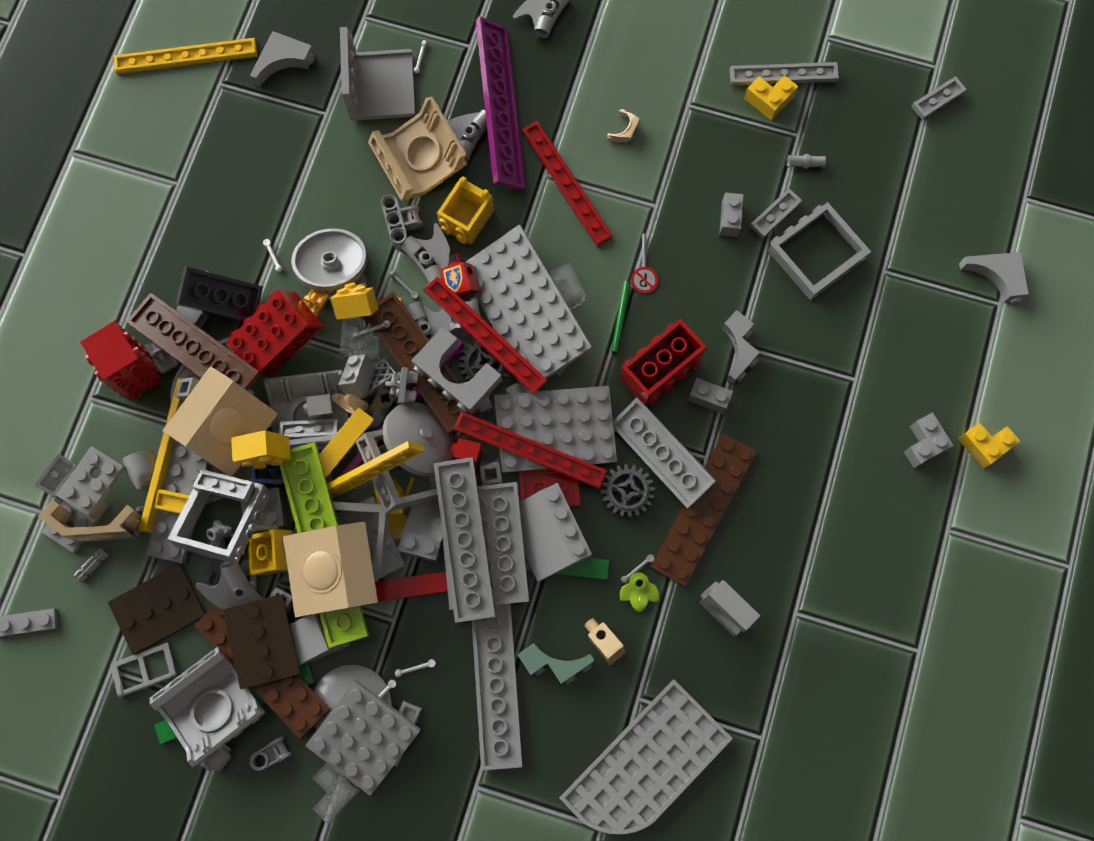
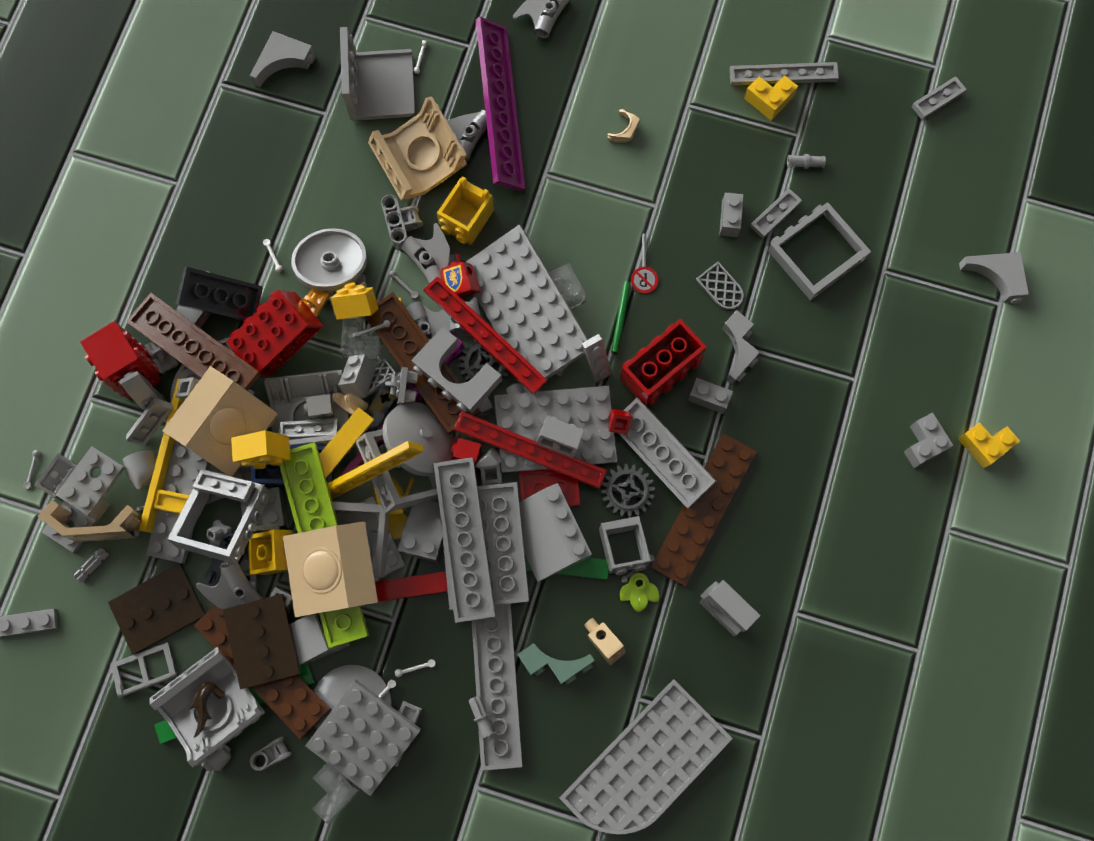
(28, 485): none -> light grey hinge
(140, 389): none -> light grey slope
(149, 422): none -> light grey plate
(185, 56): yellow tile -> none
(200, 703): none -> dark brown piece
(481, 716): none -> light grey axle
(490, 458): none -> light grey slope
(559, 436): none -> light grey brick
(567, 184): red tile -> none
(597, 358): none -> light grey plate
(619, 421): none -> red slope
(620, 526): none -> light grey window
(716, 281): none -> light grey window

